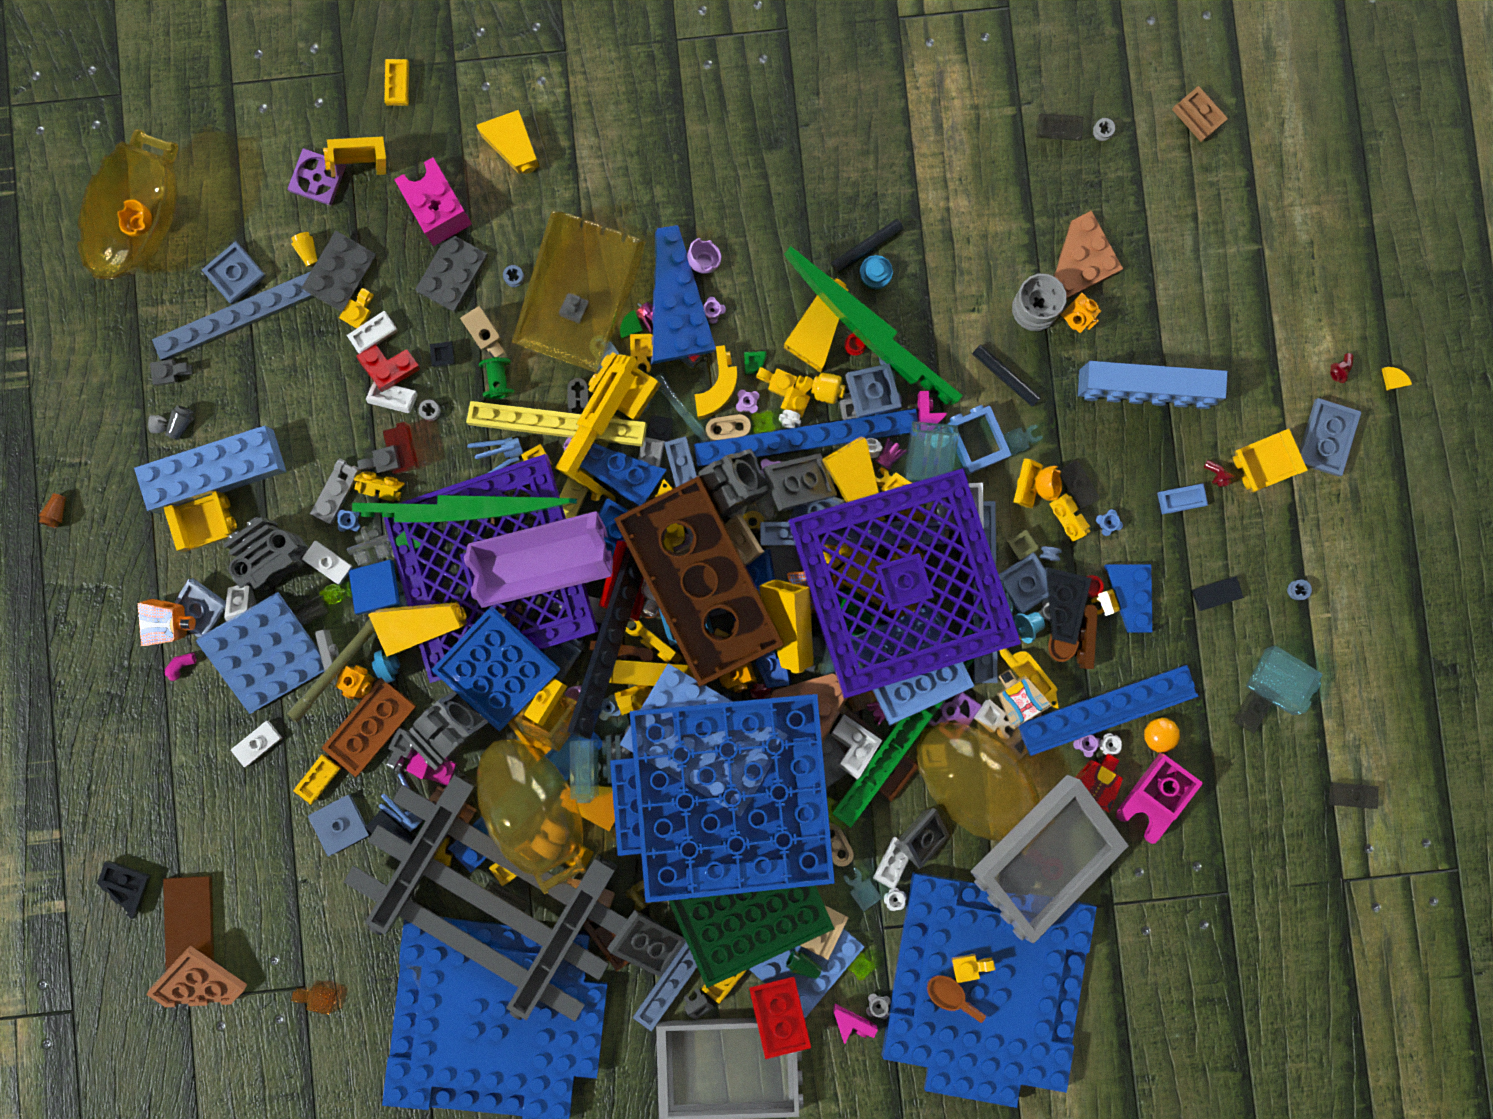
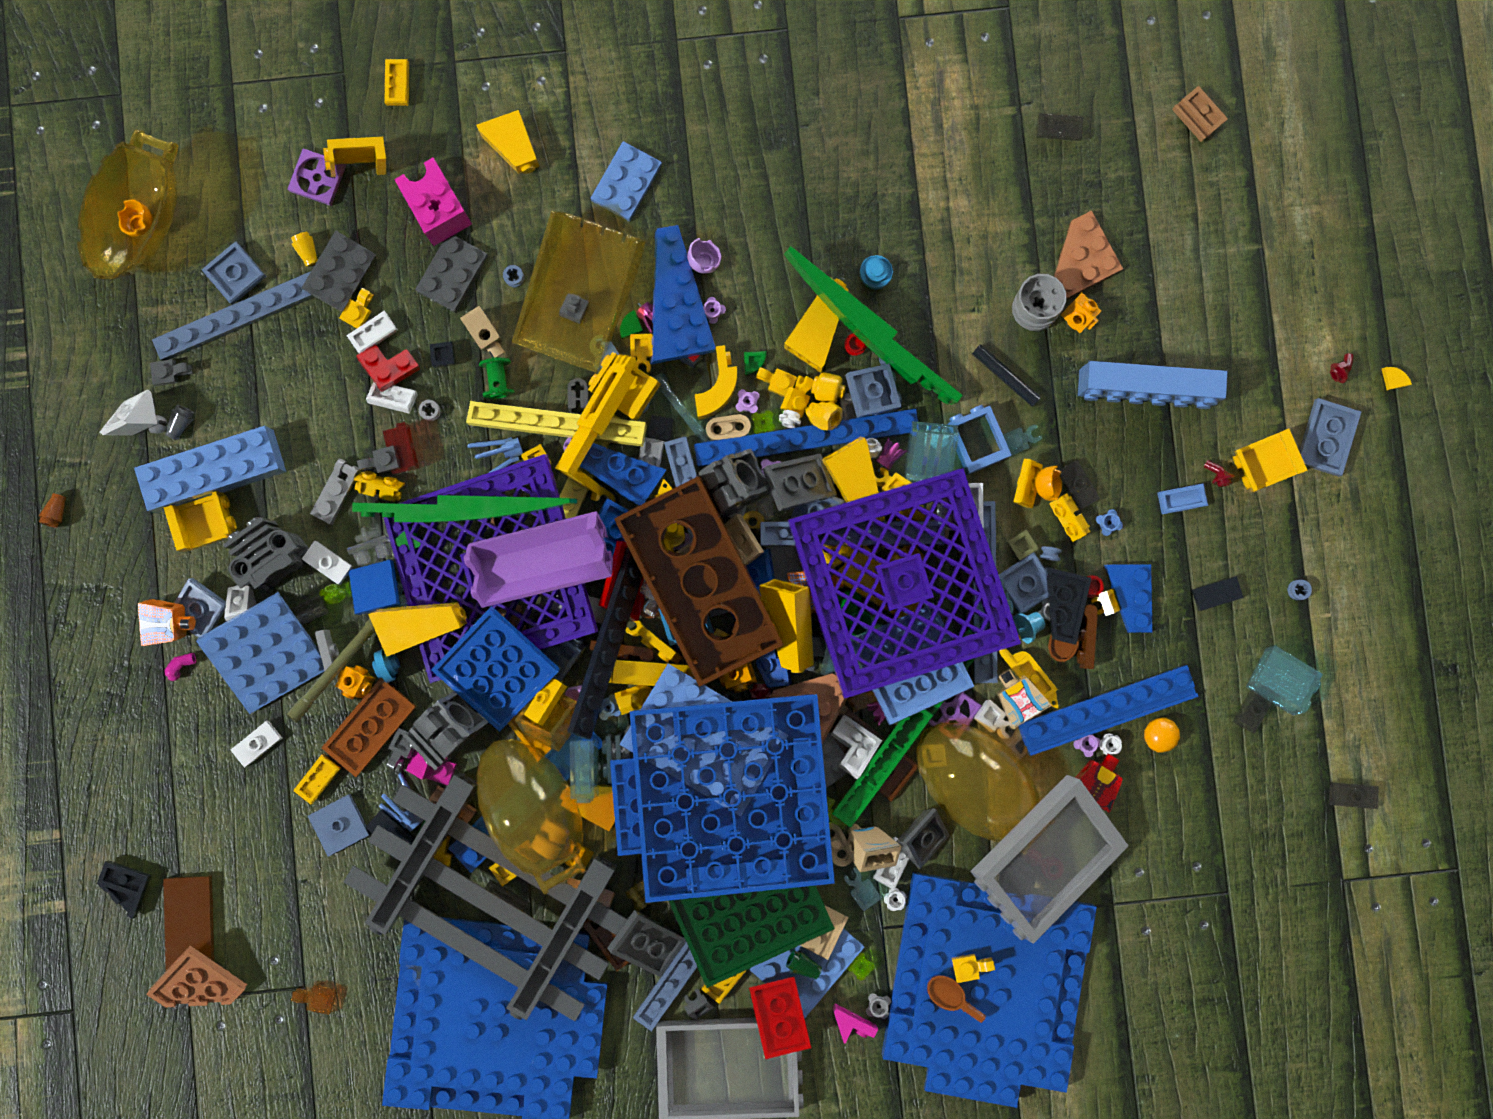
(132, 416): none -> white slope
(342, 520): medium blue plate -> none
(626, 181): none -> medium blue plate
(824, 415): none -> yellow rock
(867, 246): black piece -> none
(871, 848): none -> tan torso
(925, 405): dark pink slope -> none
(1106, 122): light grey bush -> none
(1158, 804): dark pink brick -> none

